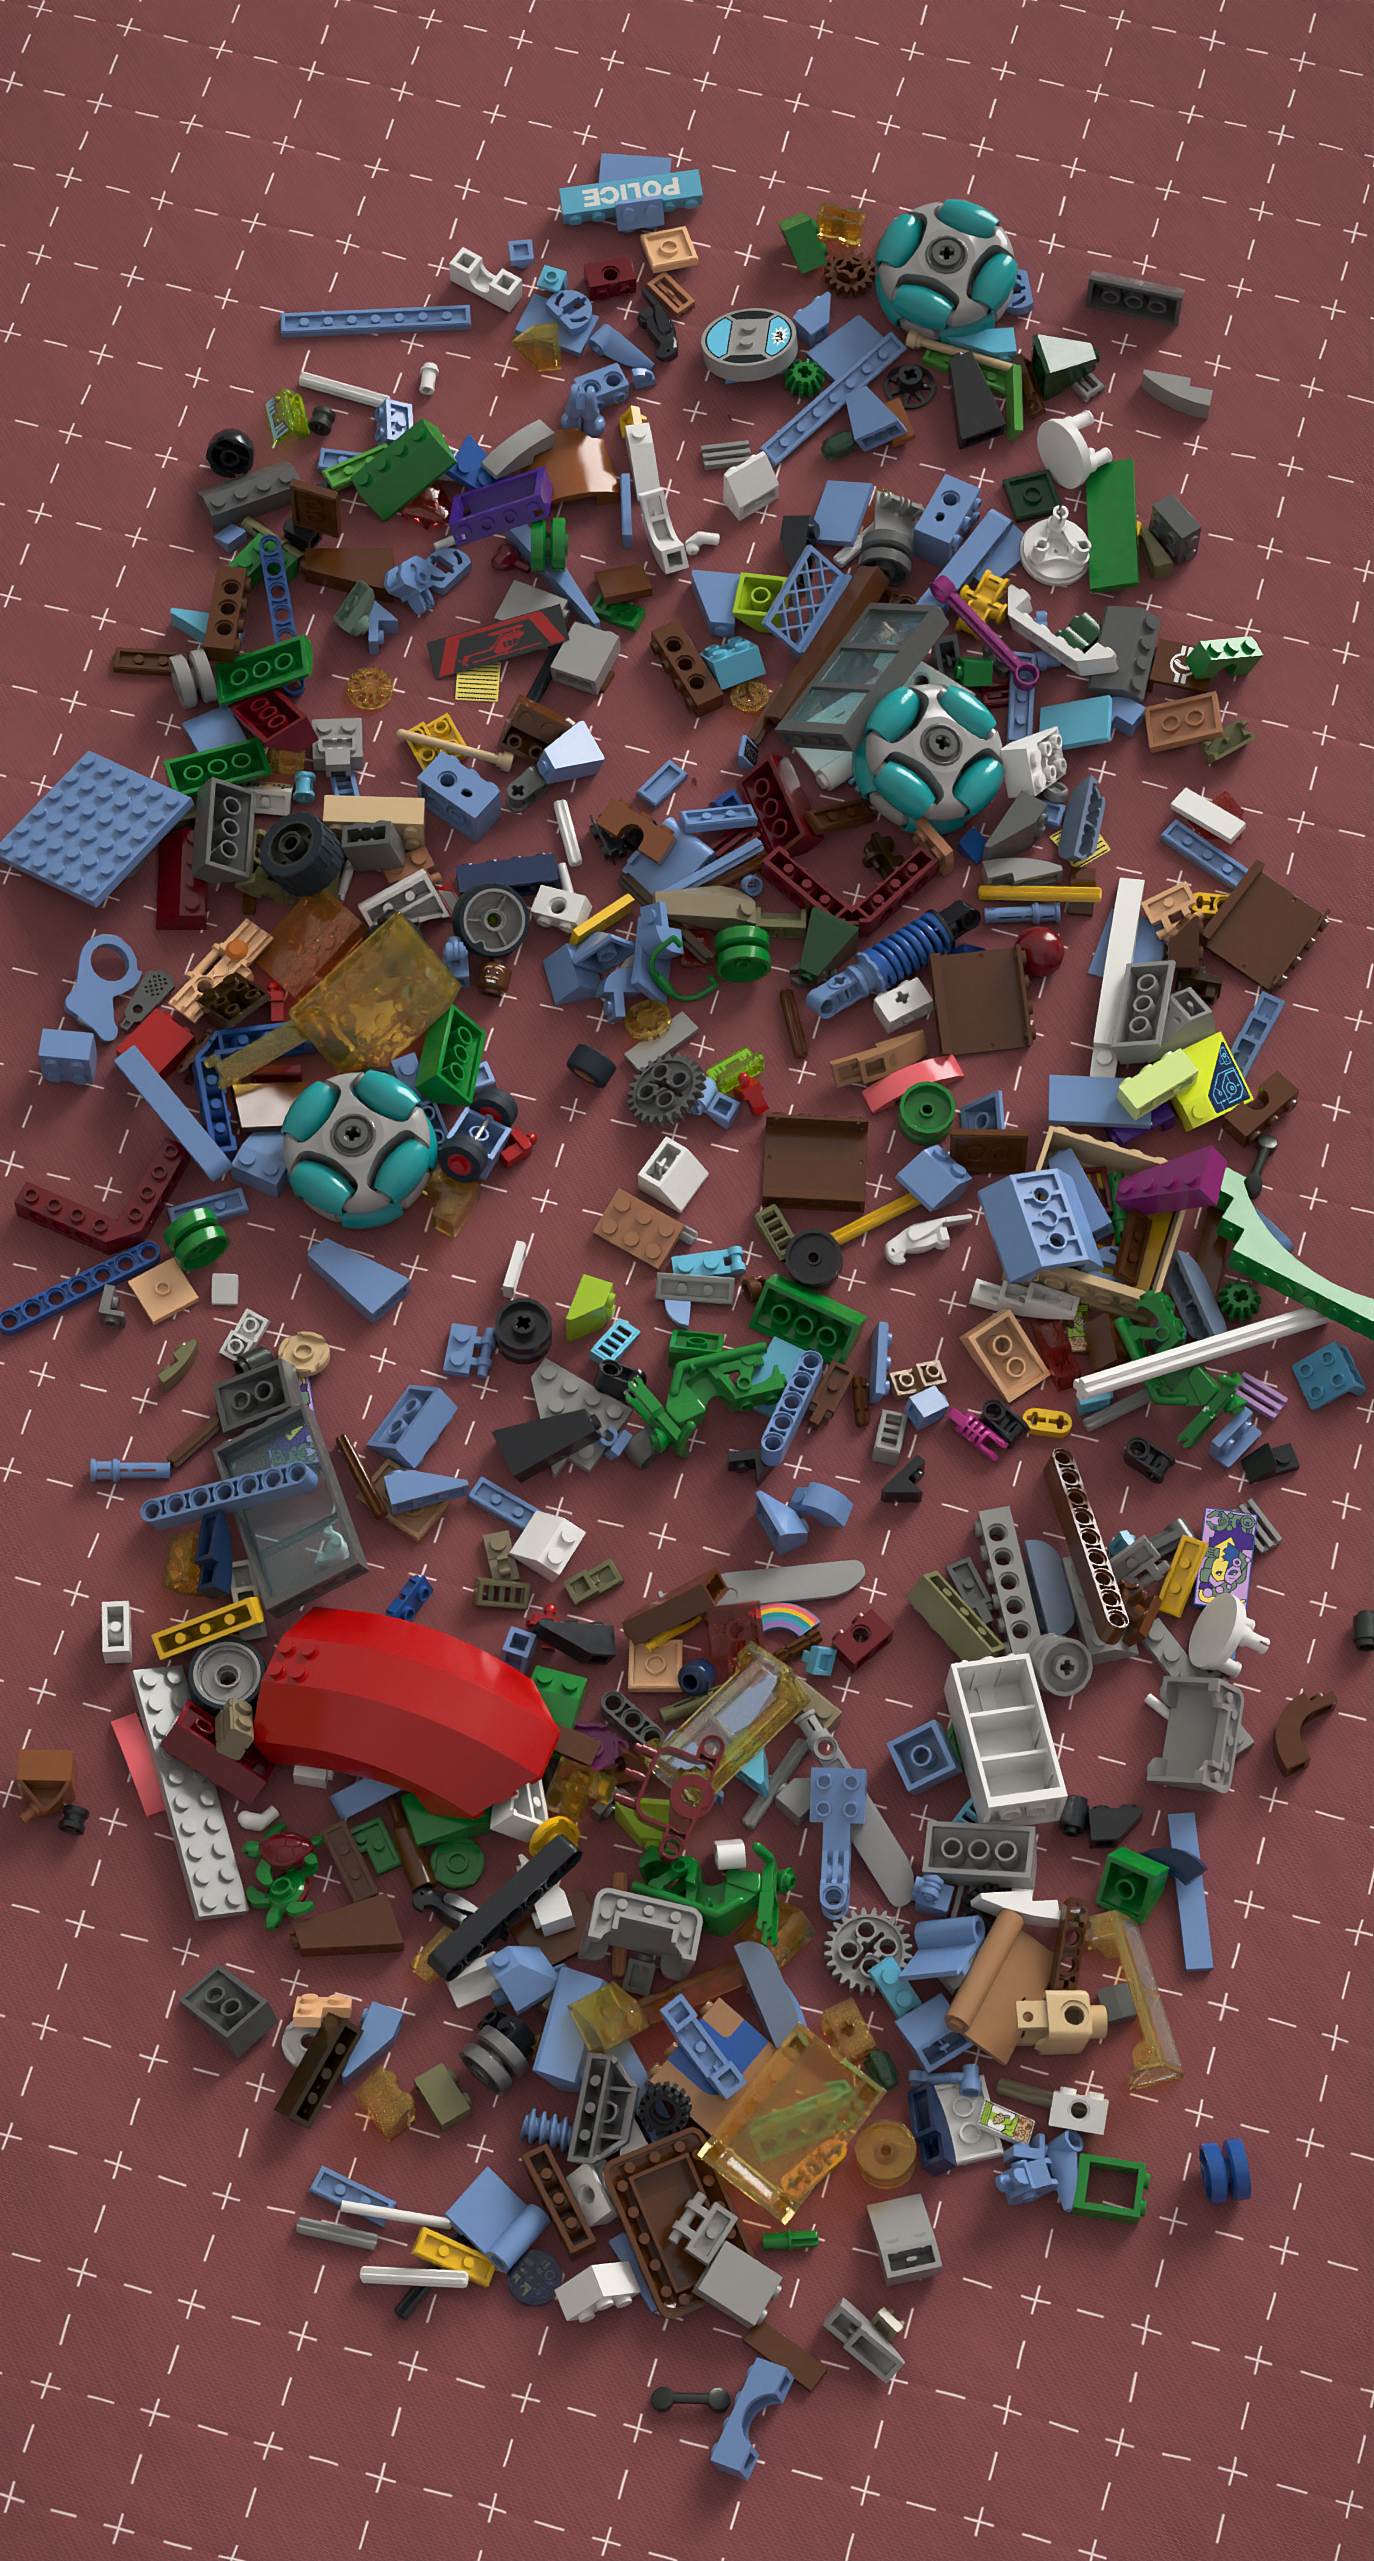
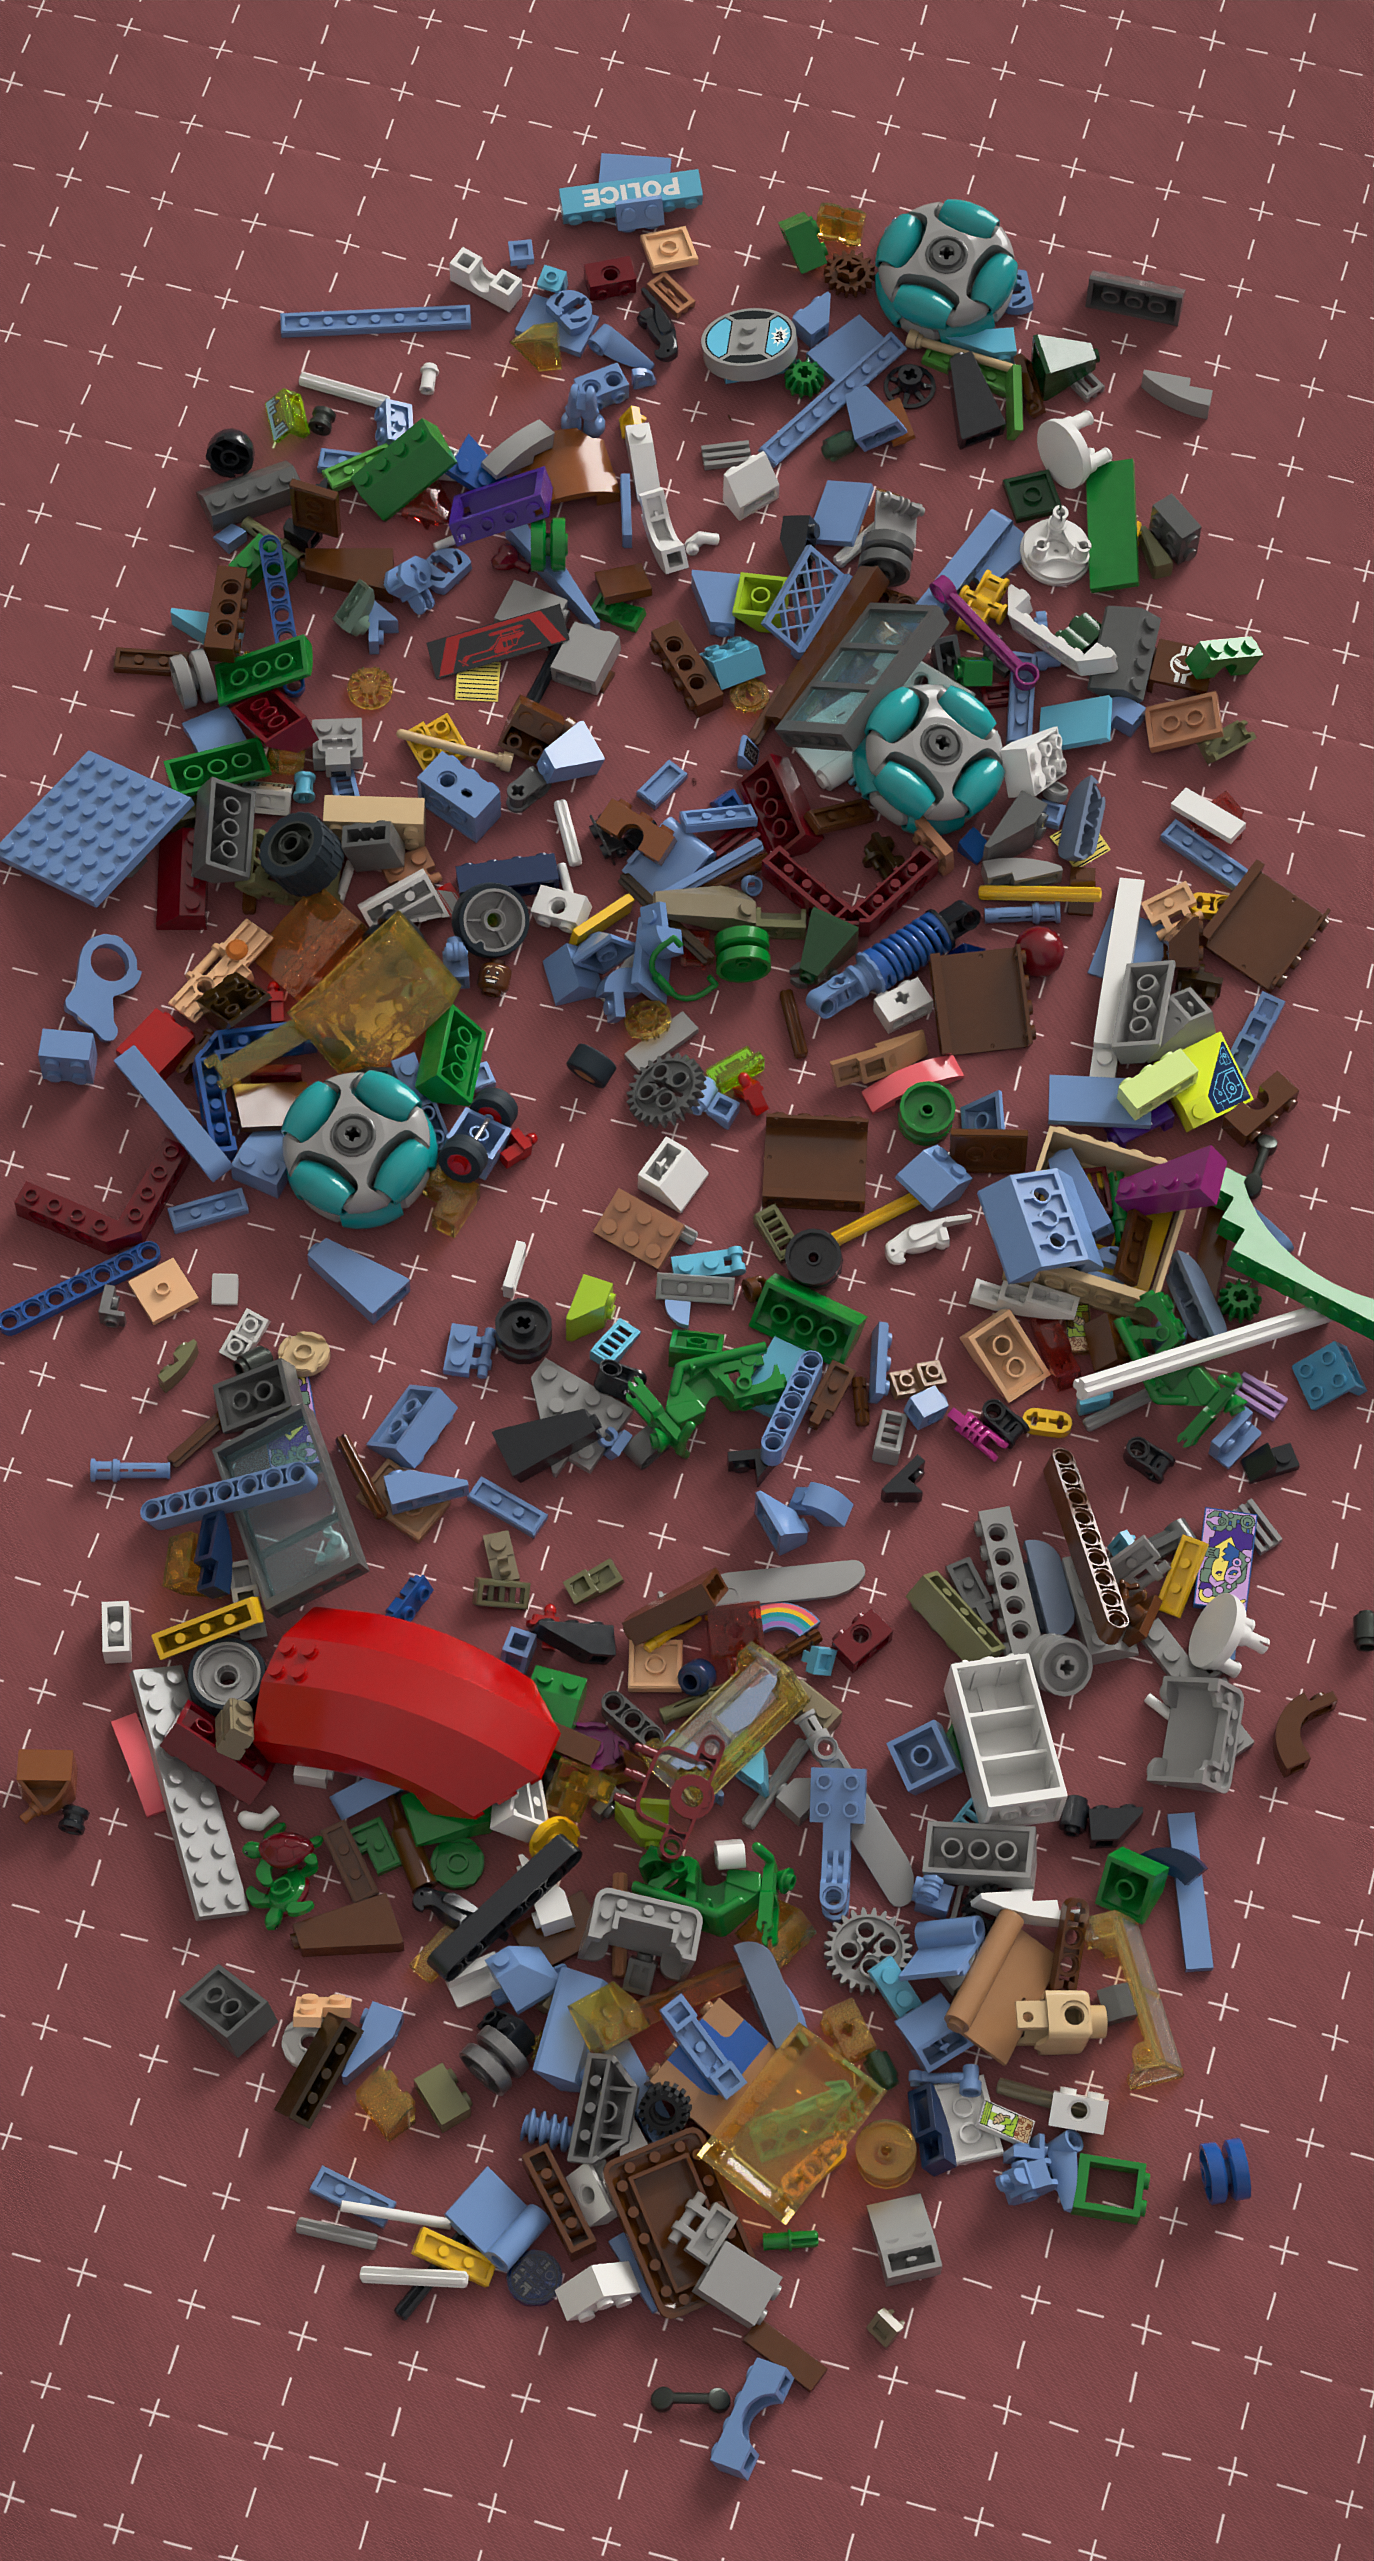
(149, 1000): dark grey piece -> none
(196, 1239): green wheel -> none
(547, 1544): white slope -> none
(863, 2340): light grey slope -> none
(946, 521): medium blue piece -> none

